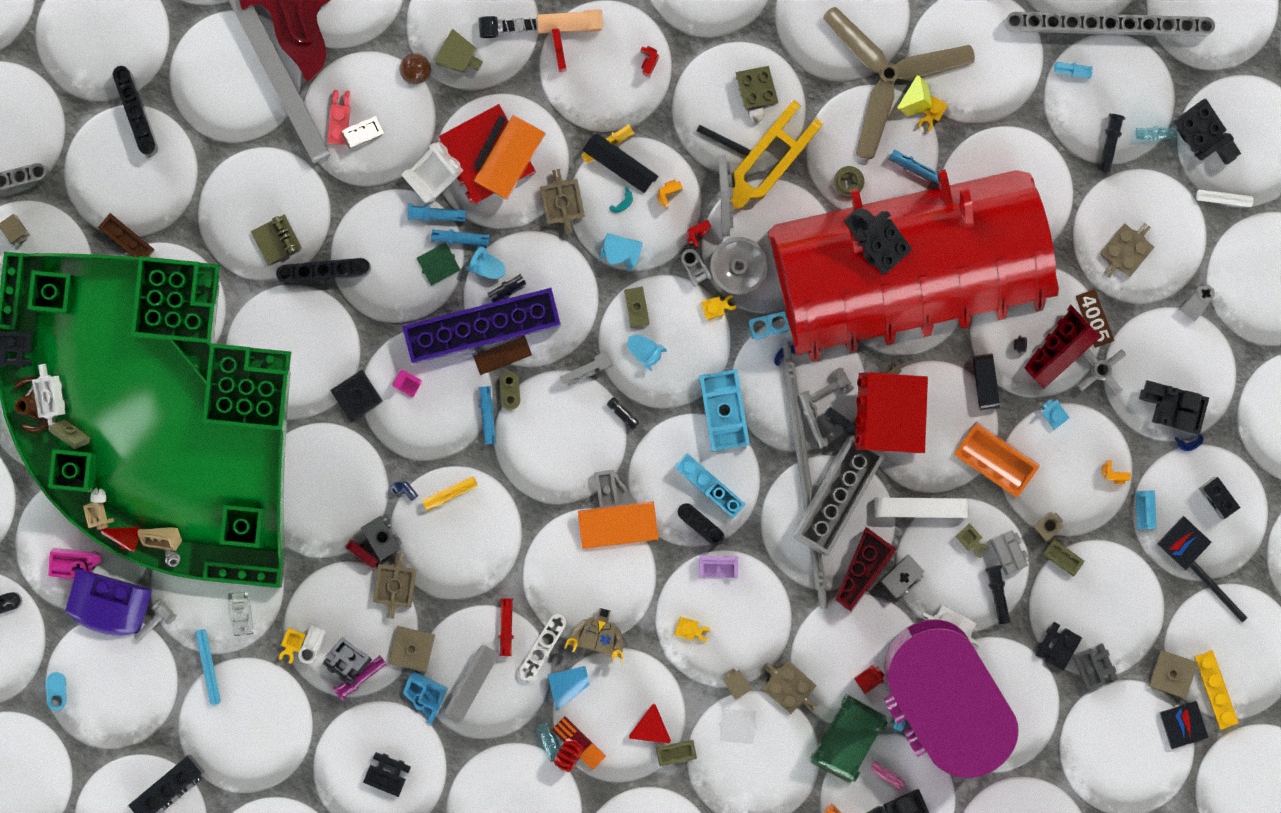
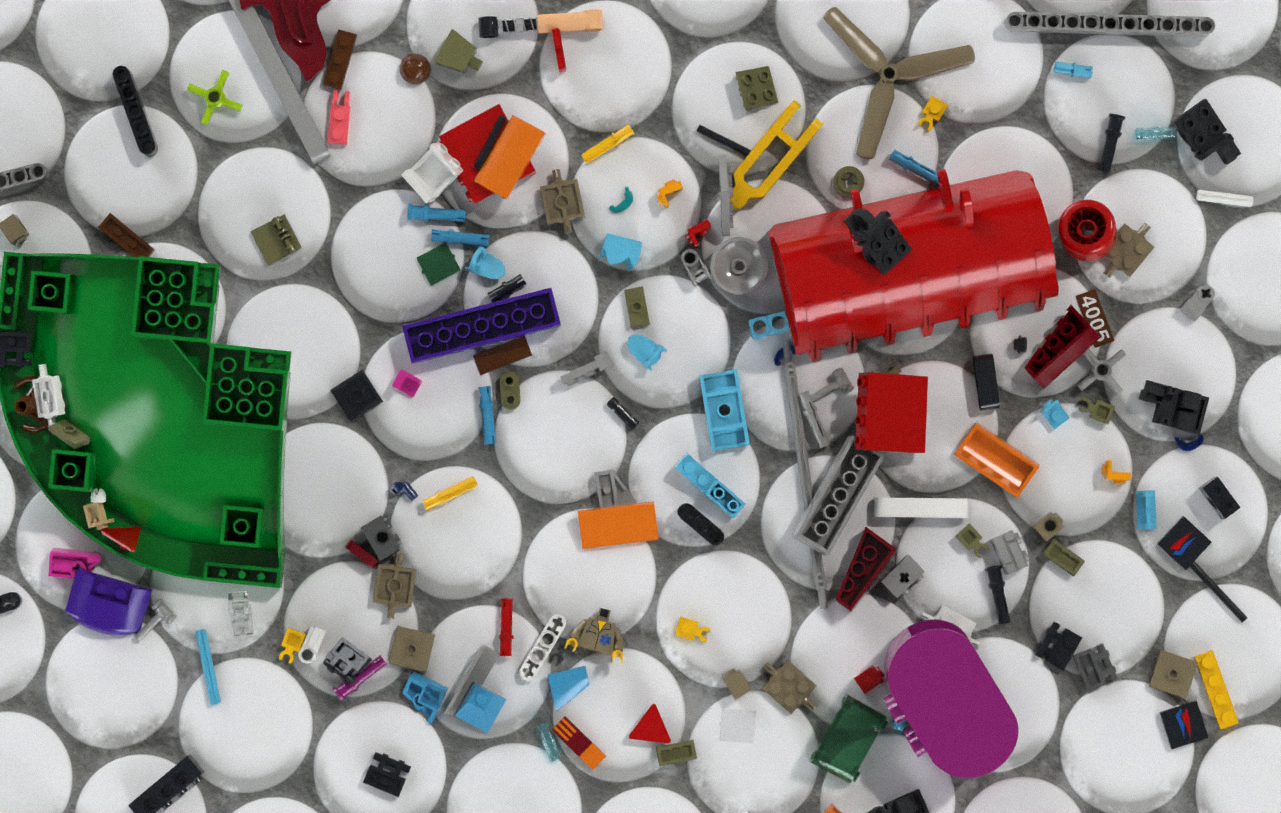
(56, 687): medium azure piece -> none
(160, 538): tan slope -> none
(172, 558): light grey pin -> none
(207, 94): none -> lime bar
(315, 266): black beam -> none
(340, 59): none -> reddish brown plate
(362, 132): plate -> none
(480, 707): none -> dark azure slope
(568, 755): red gear -> none
(619, 162): black panel -> none
(649, 64): red bracket -> none
(715, 307): yellow plate -> none
(718, 566): lavender hinge -> none
(756, 114): white hinge -> none
(834, 418): black plate -> none
(887, 775): bright pink axle -> none
(917, 98): neon yellow slope -> none
(1087, 216): none -> red wheel
(1099, 411): none -> olive plate

